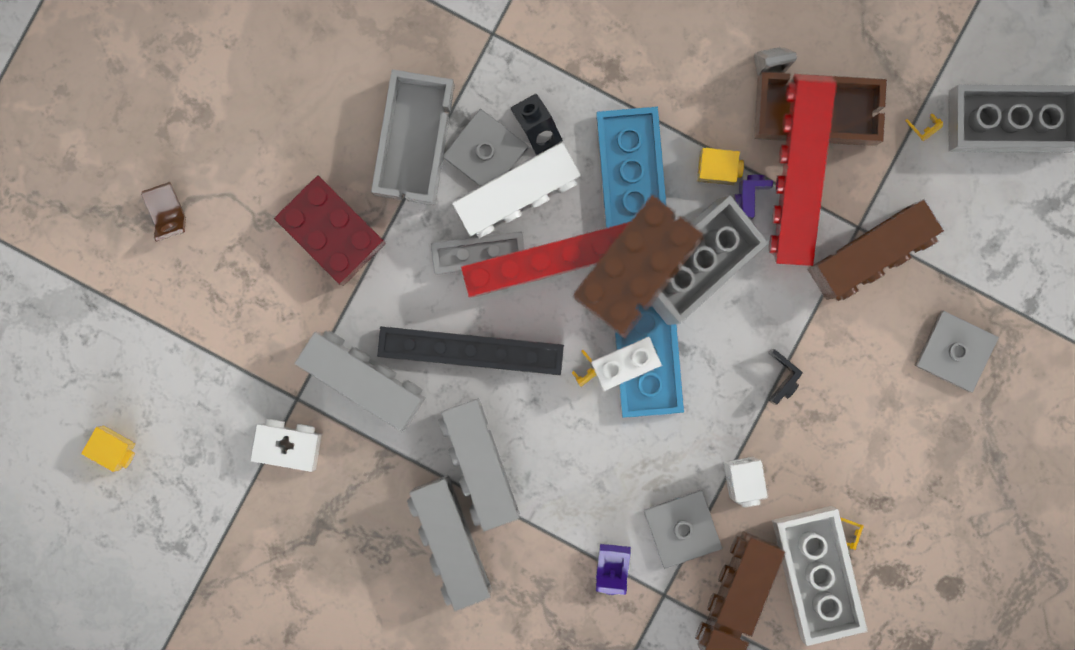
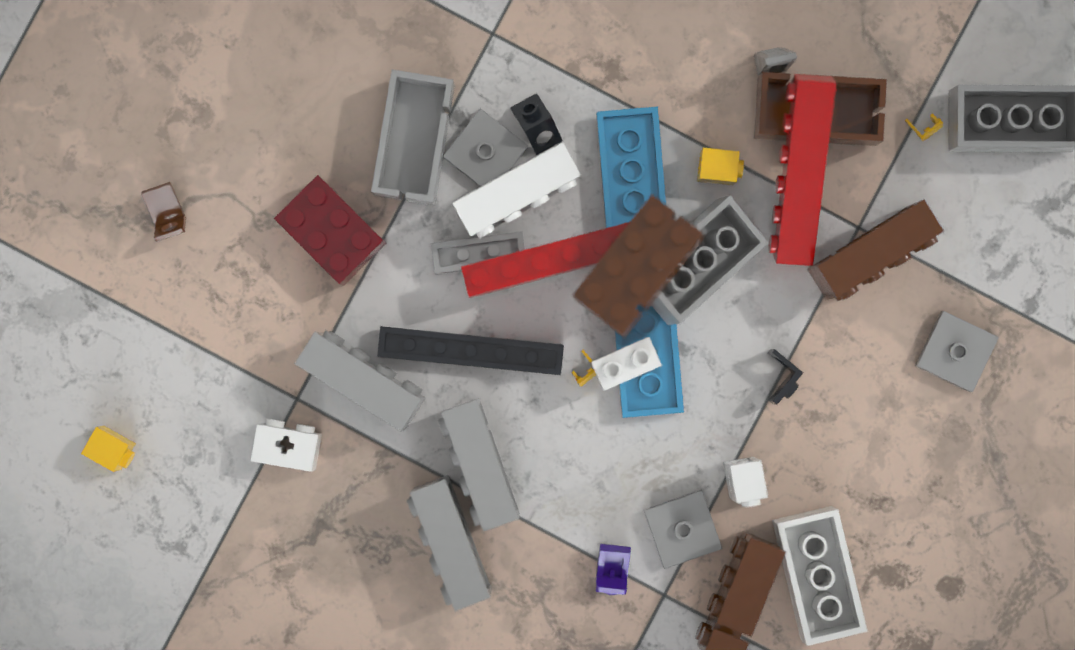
(746, 195): dark purple bracket -> none
(857, 533): yellow piece -> none

